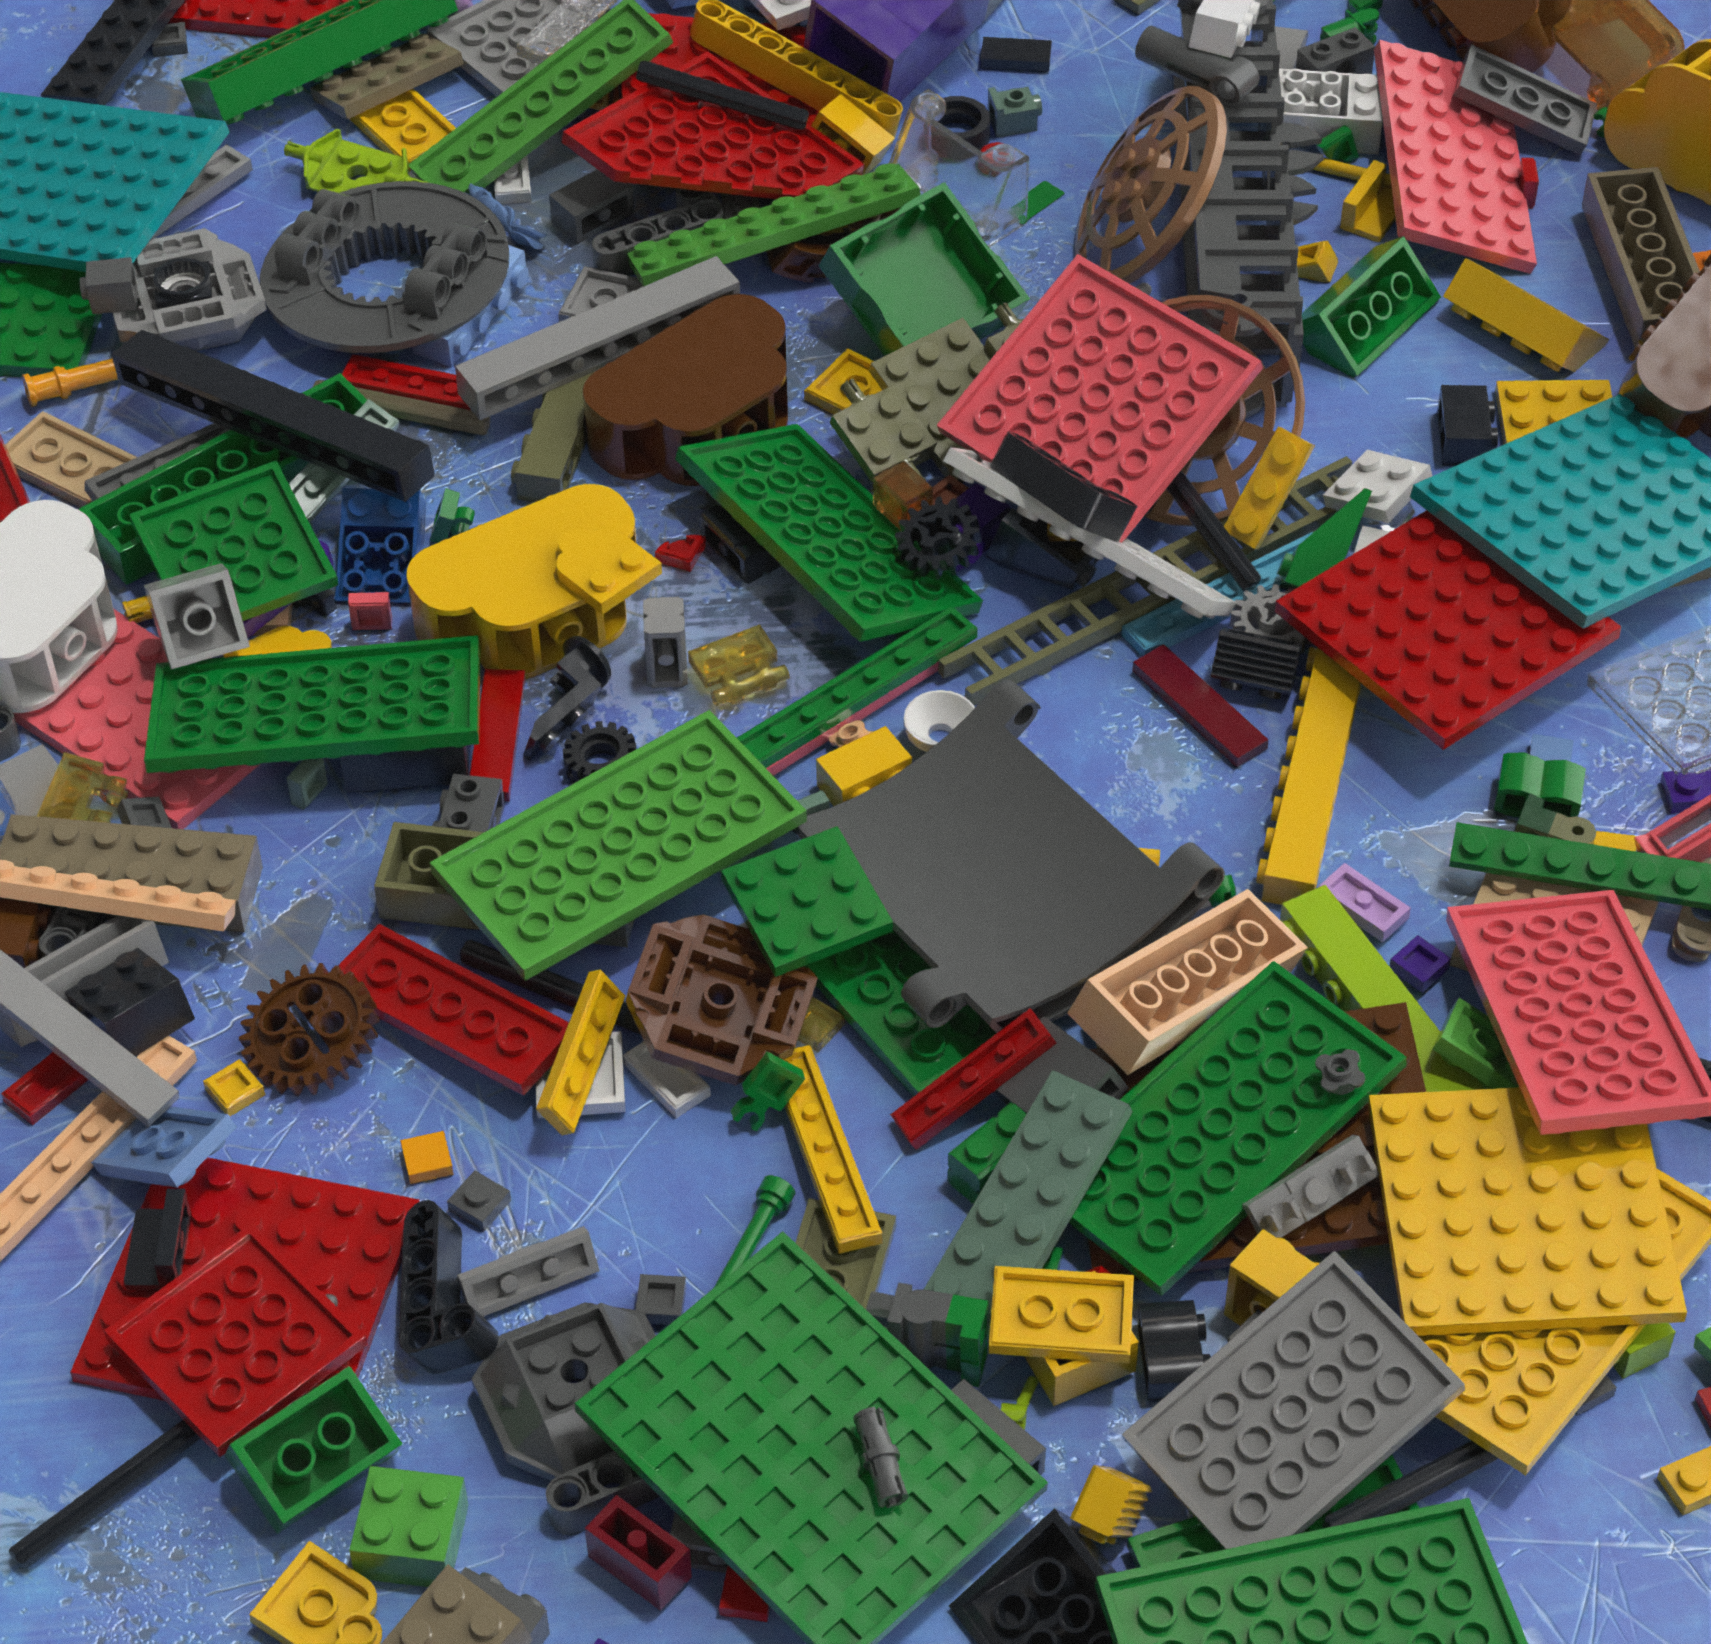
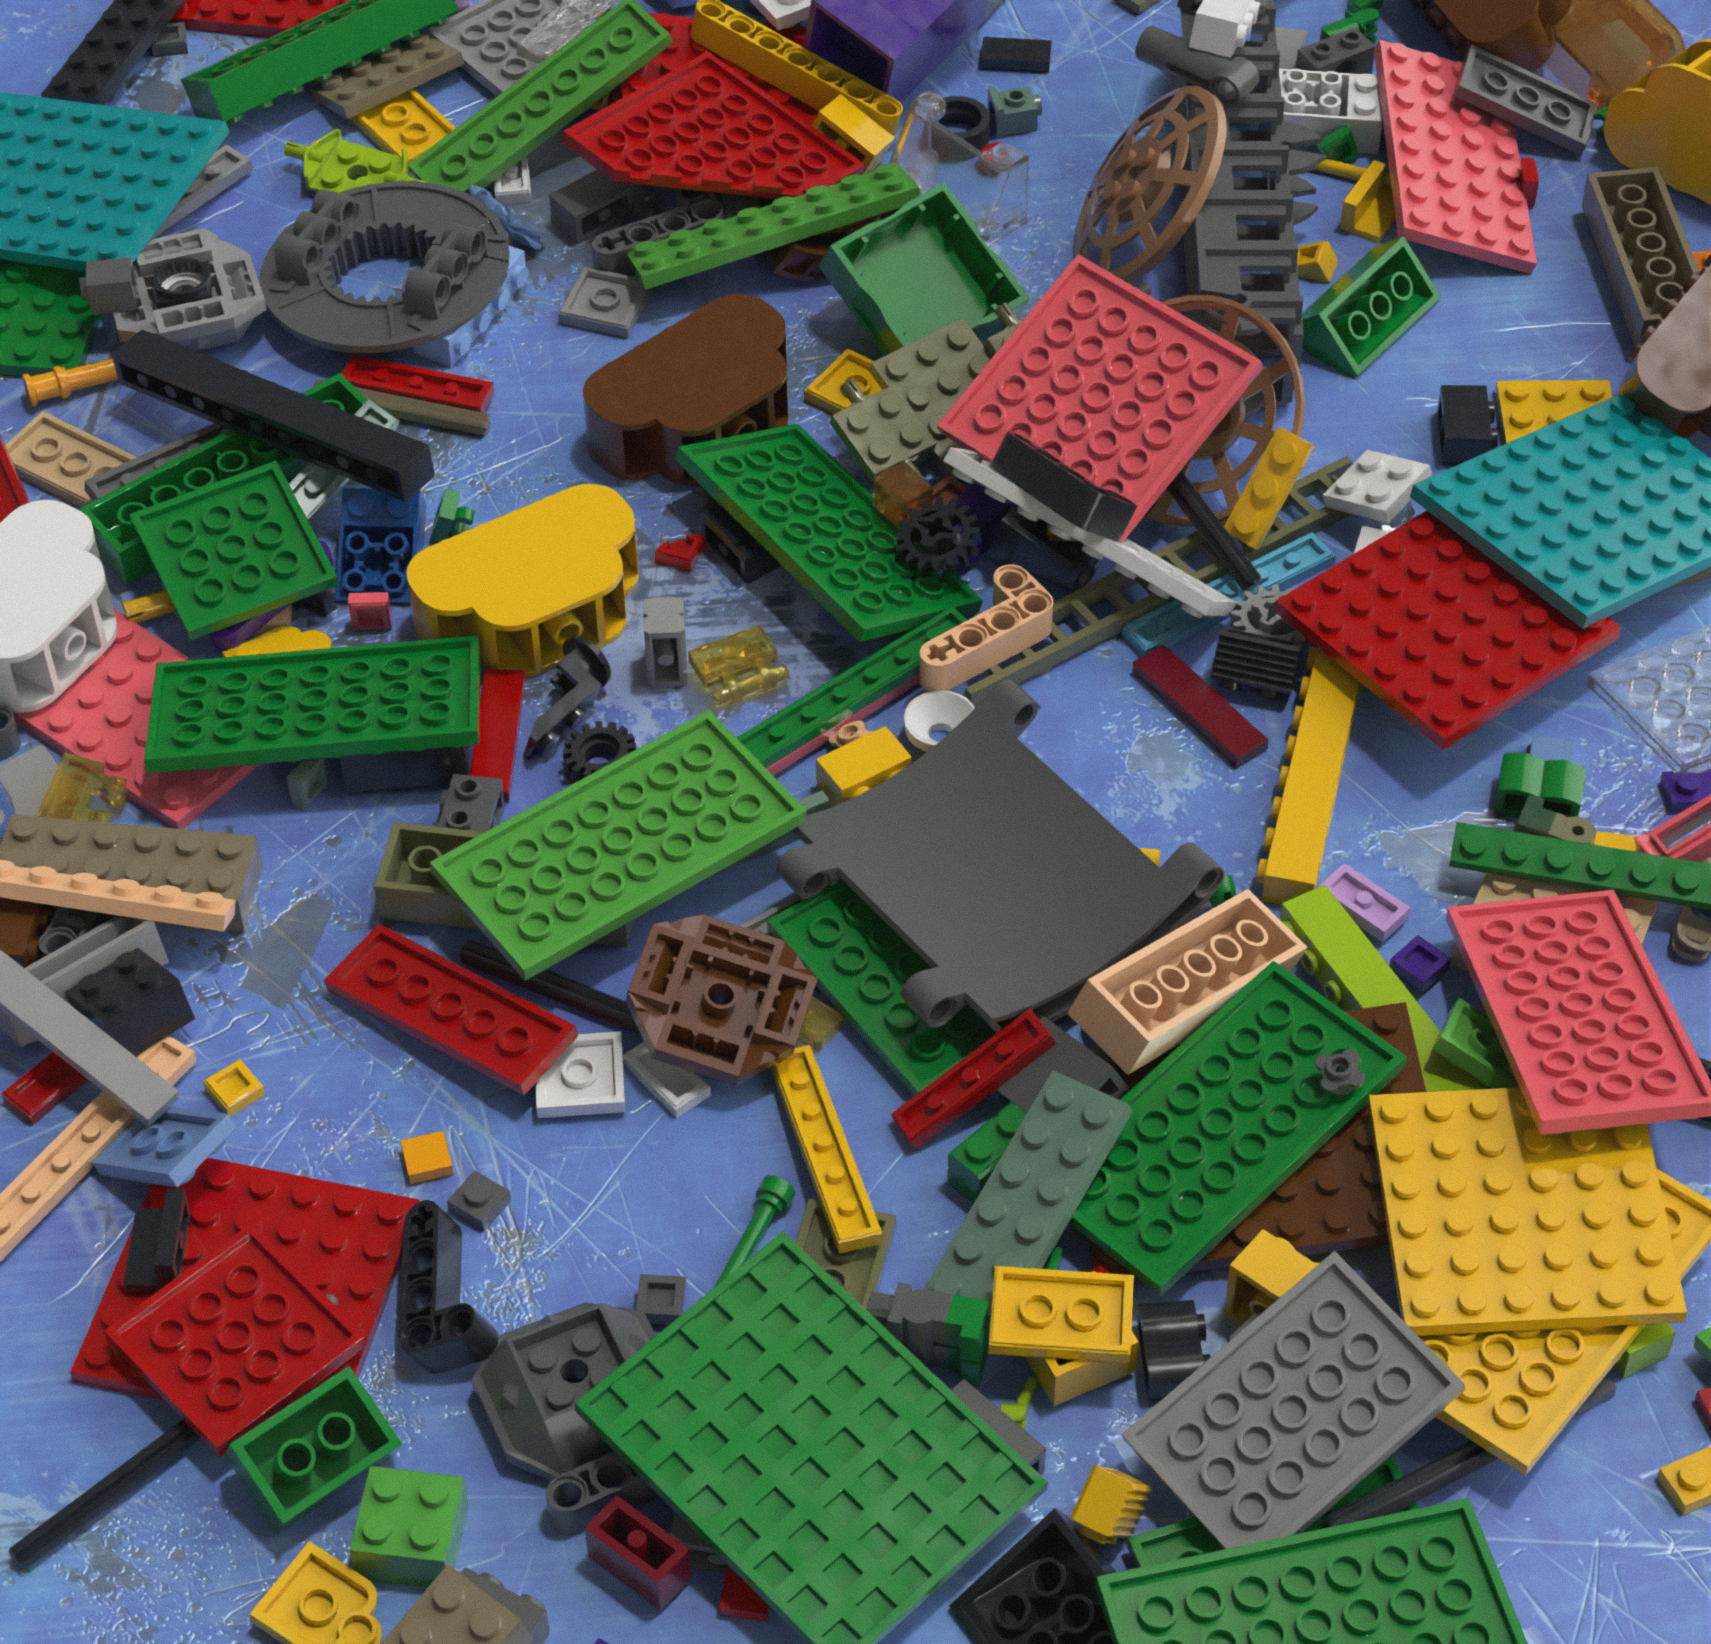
(143, 812): dark grey plate -> none
(197, 615): light grey slope -> none
(276, 1053): reddish brown gear -> none
(529, 1272): light grey plate -> none
(553, 445): olive brick -> none
(580, 1052): yellow tile -> none
(587, 339): light grey brick -> none
(603, 566): yellow plate -> none
(722, 95): black axle -> none
(767, 1086): green plate -> none
(806, 901): green plate -> none
(880, 1457): dark grey pin -> none
(1015, 622): none -> light nougat beam
(1041, 197): green sticker -> none
(1312, 1188): light grey plate -> none
(1324, 546): green slope -> none
(1523, 317): yellow slope -> none

